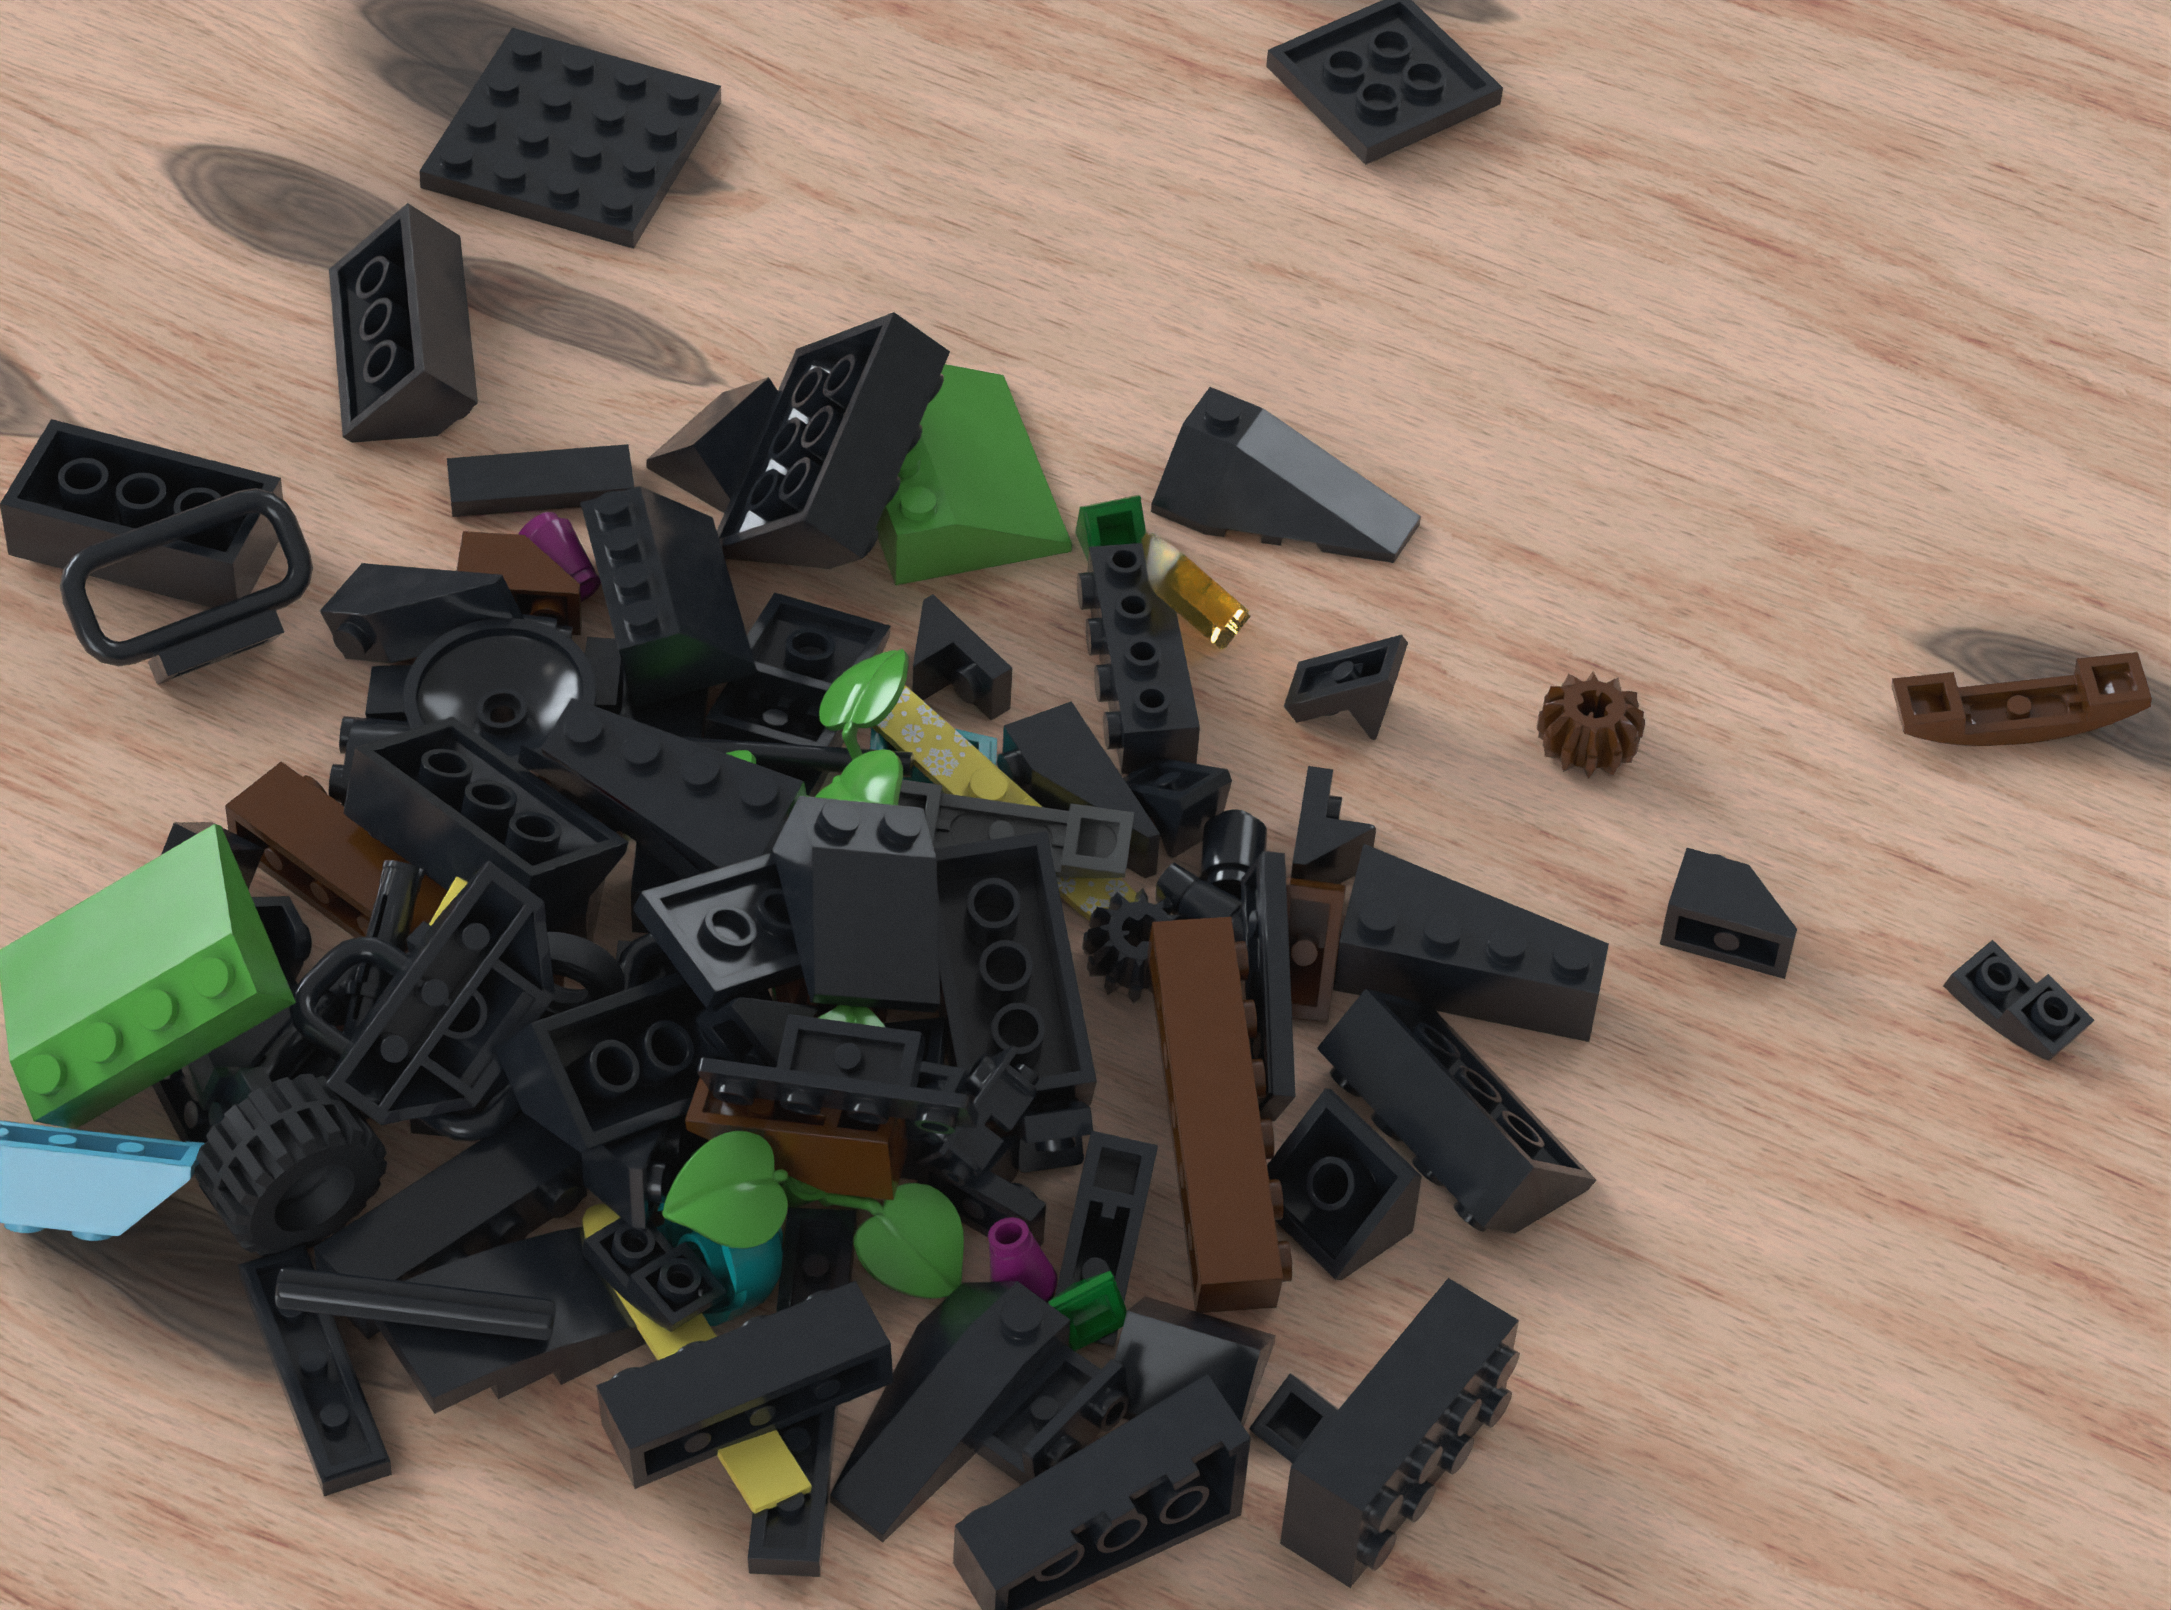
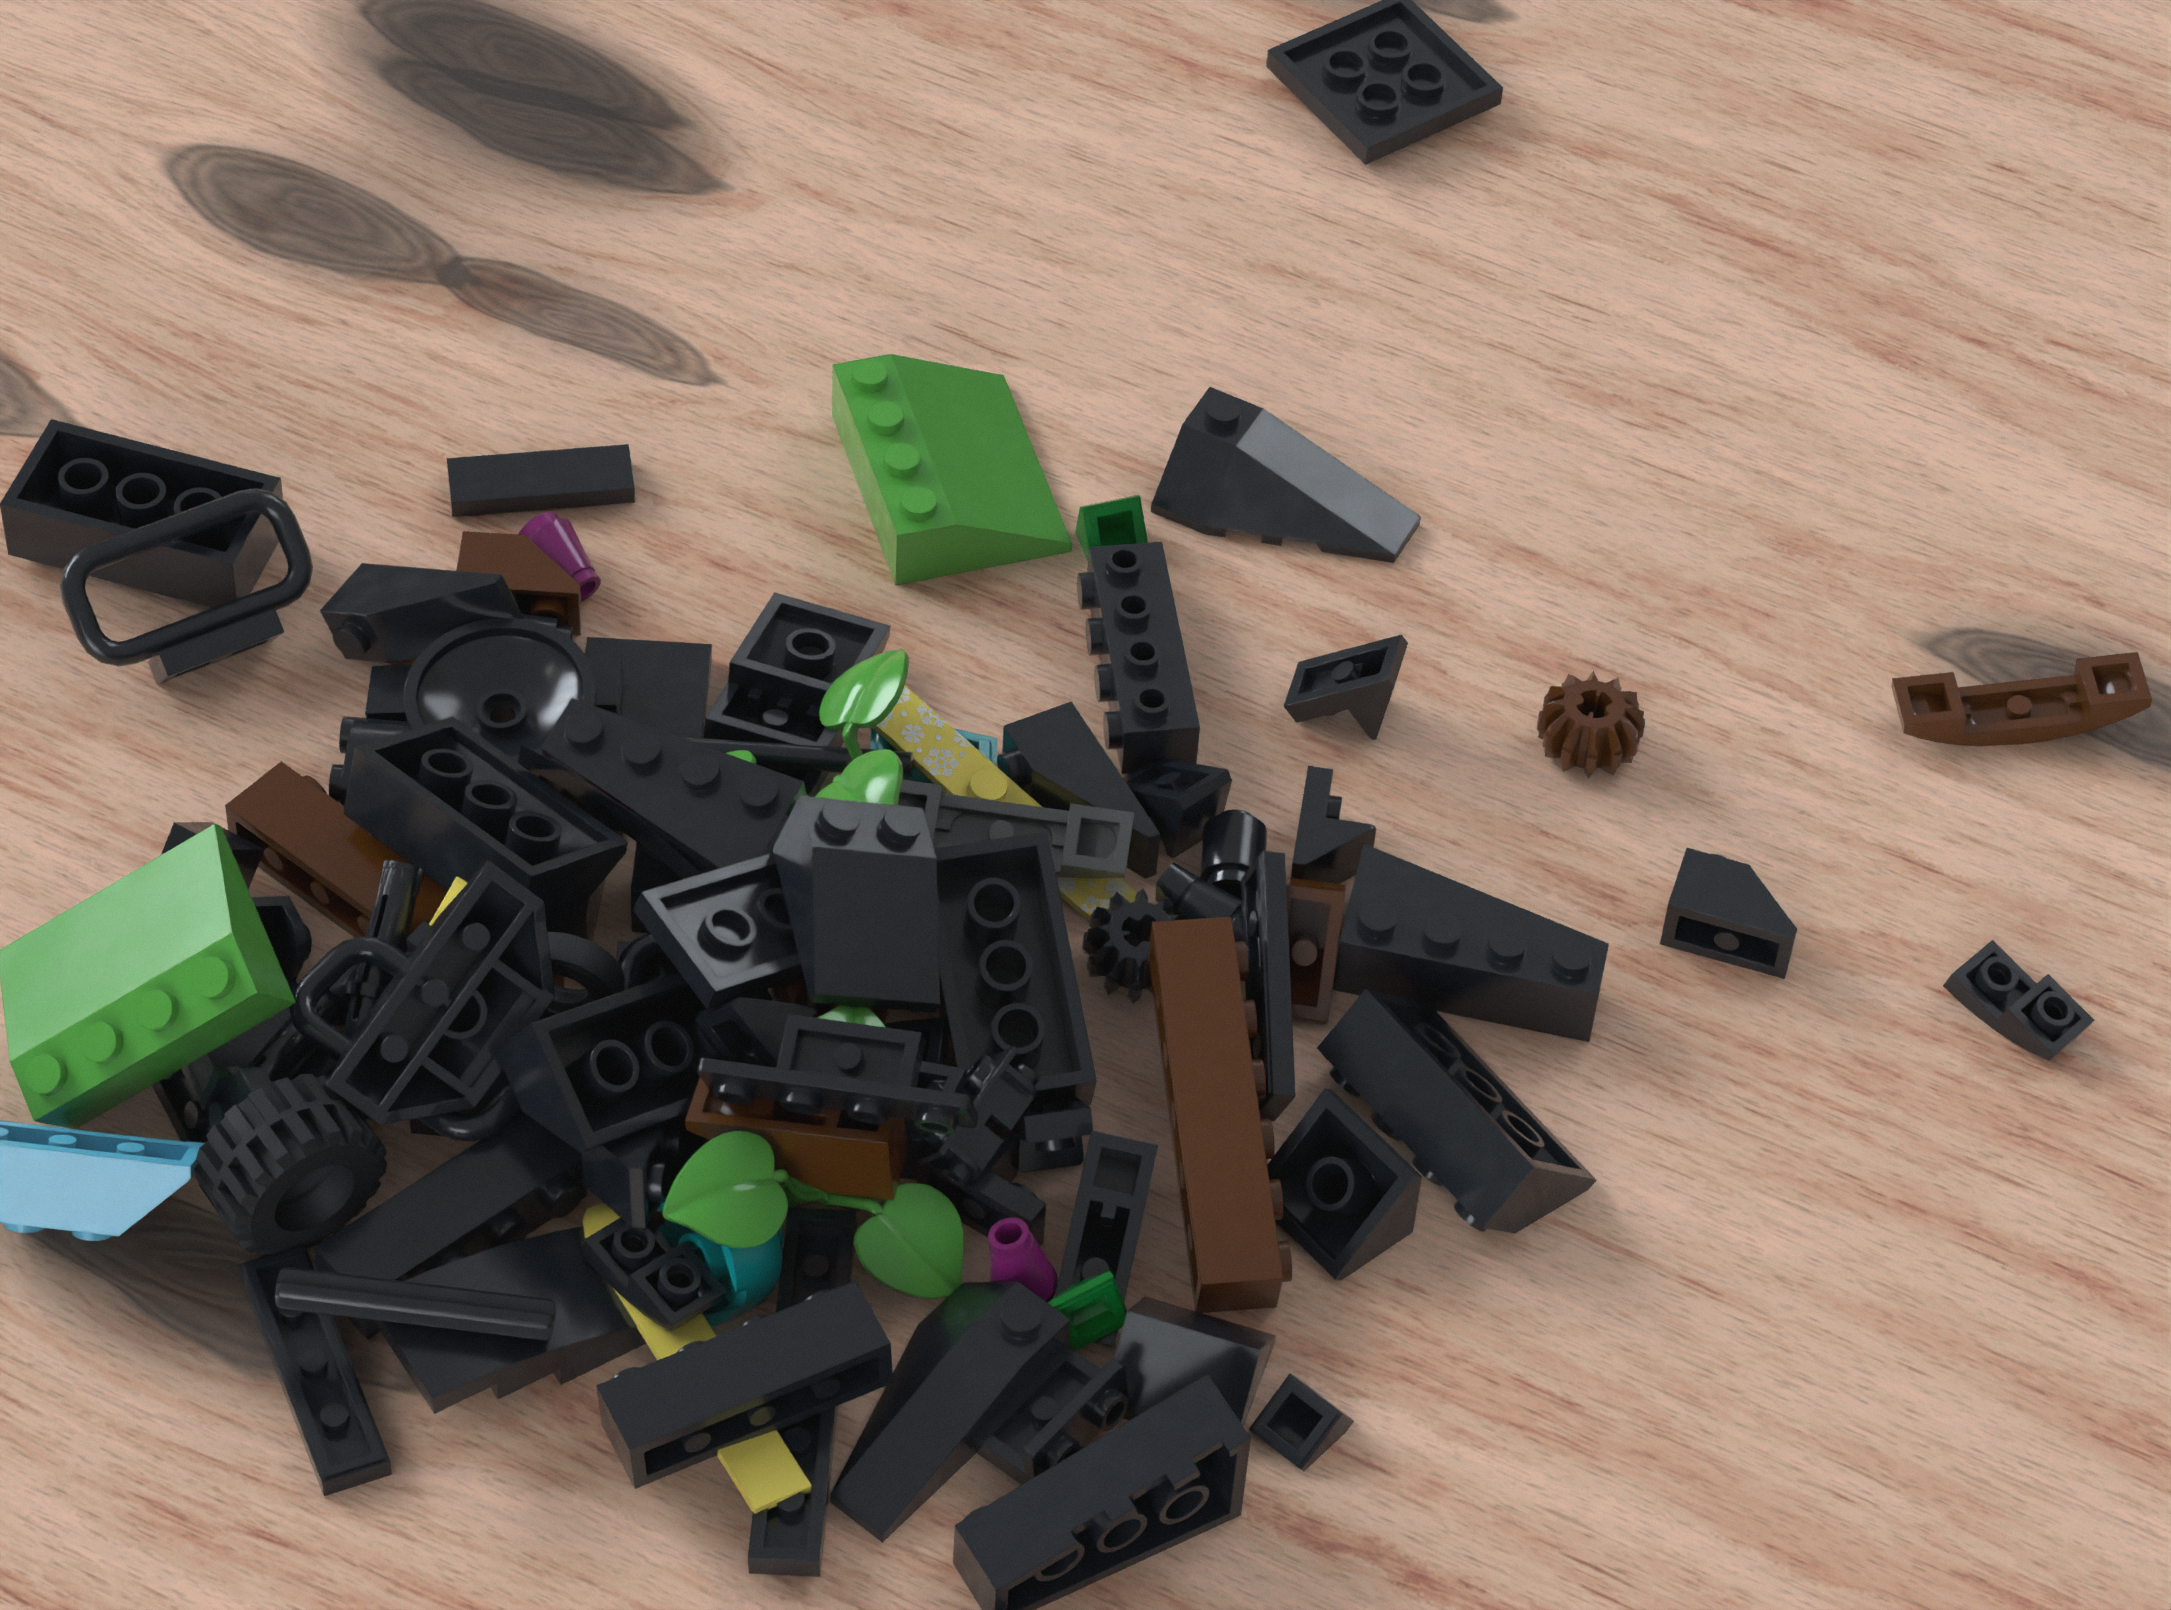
(402, 331): black slope -> none
(571, 137): black plate -> none
(666, 594): black slope -> none
(715, 444): black slope -> none
(833, 446): black slope -> none
(956, 655): black slope -> none
(1192, 592): clear yellow slope -> none
(1400, 1434): black brick -> none

